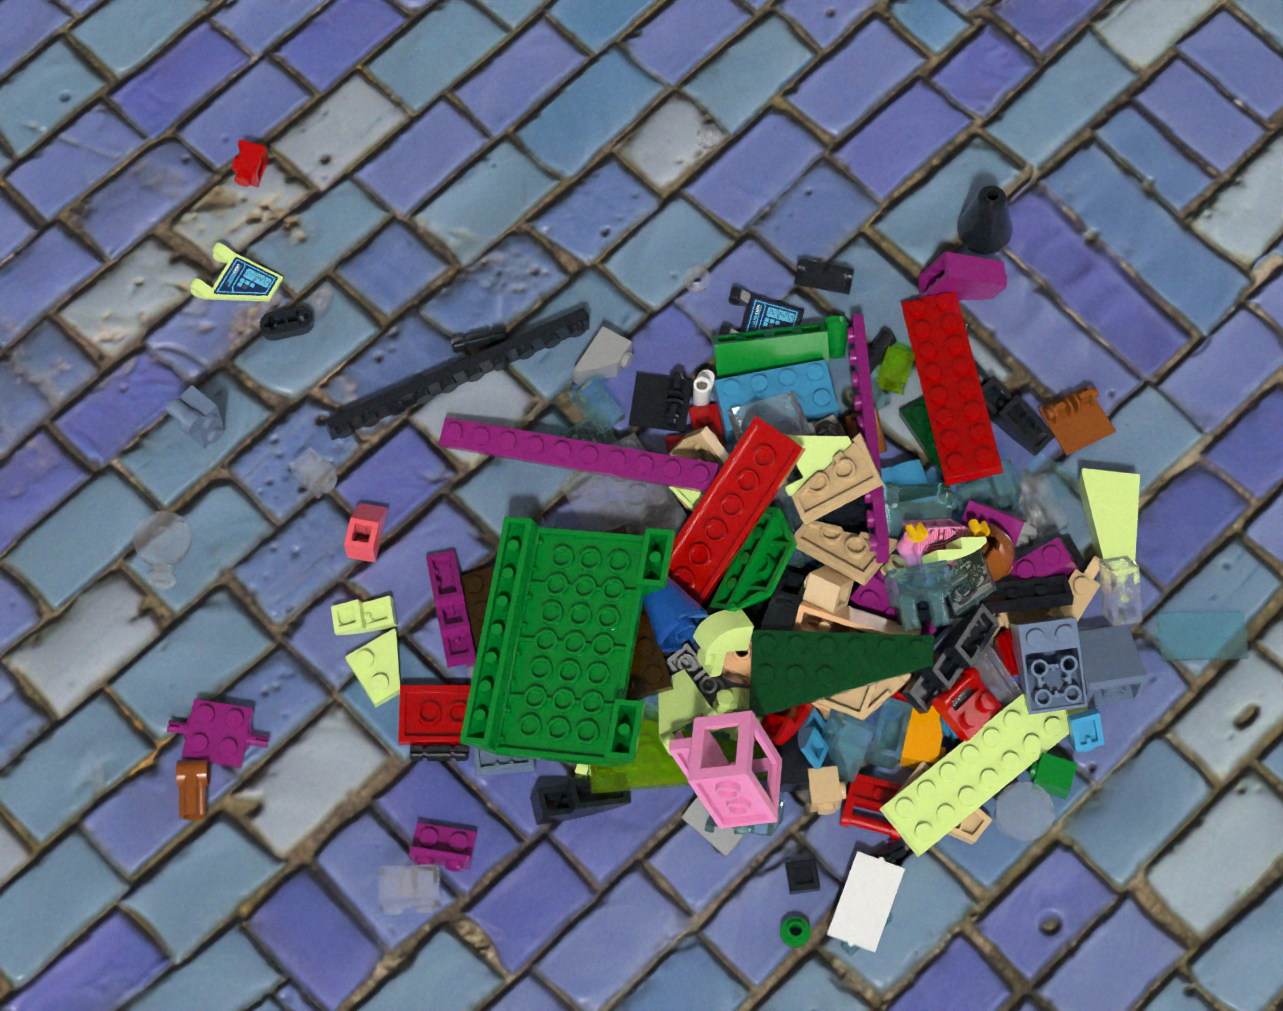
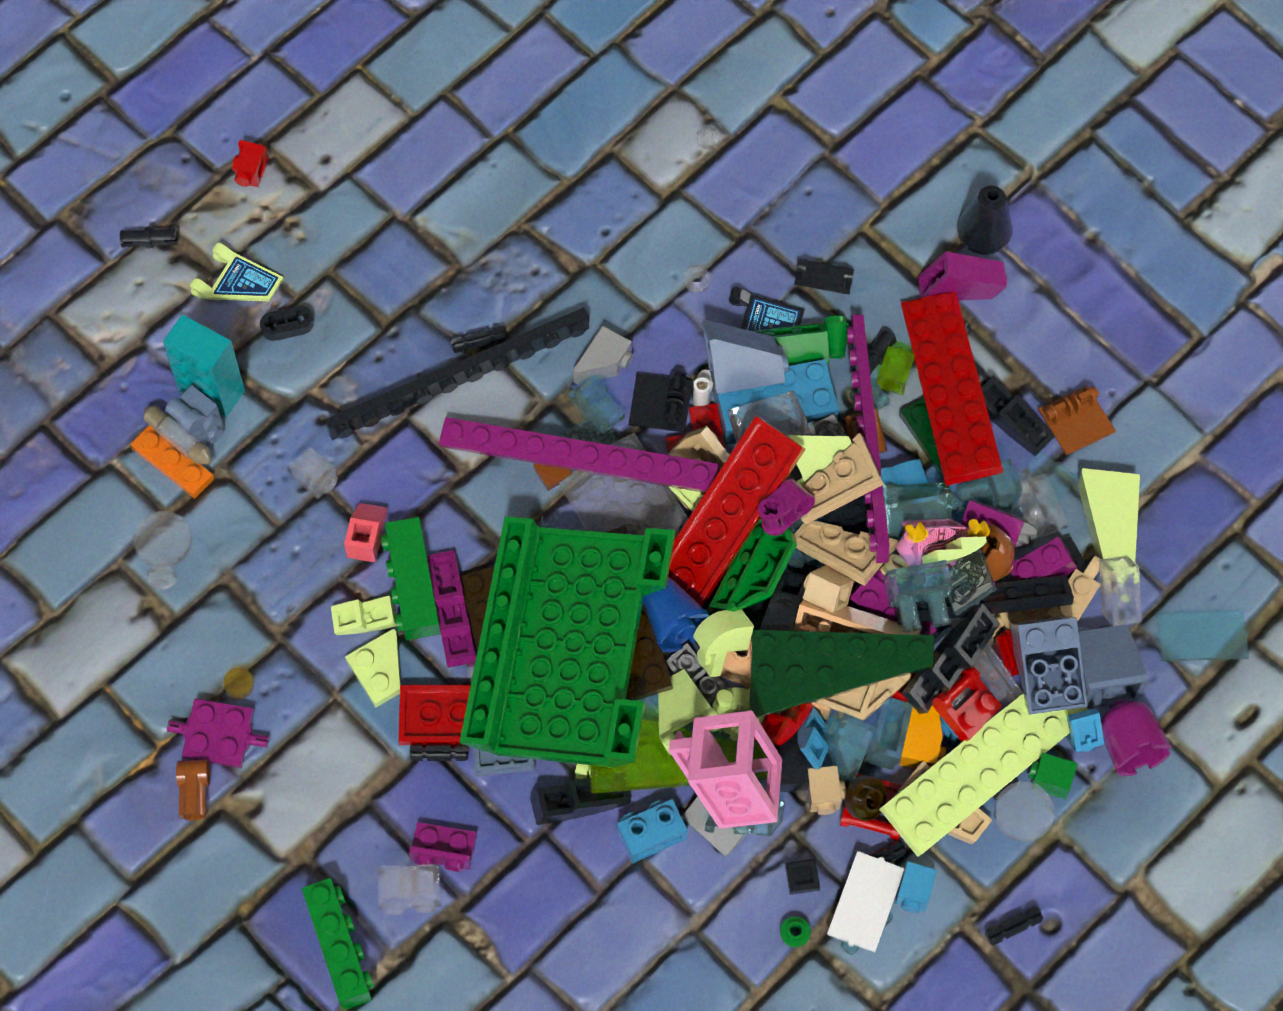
(149, 237): none -> black pin
(171, 431): none -> piece
(181, 470): none -> orange plate
(205, 361): none -> teal brick
(238, 683): none -> clear yellow tile
(336, 944): none -> green brick
(412, 579): none -> green brick
(551, 475): none -> dark orange tile
(651, 830): none -> dark azure brick
(742, 358): none -> sand blue slope
(785, 504): none -> magenta piece
(865, 798): none -> dark brown plate
(916, 887): none -> dark azure brick
(1014, 925): none -> black axle
(1133, 737): none -> magenta cylinder

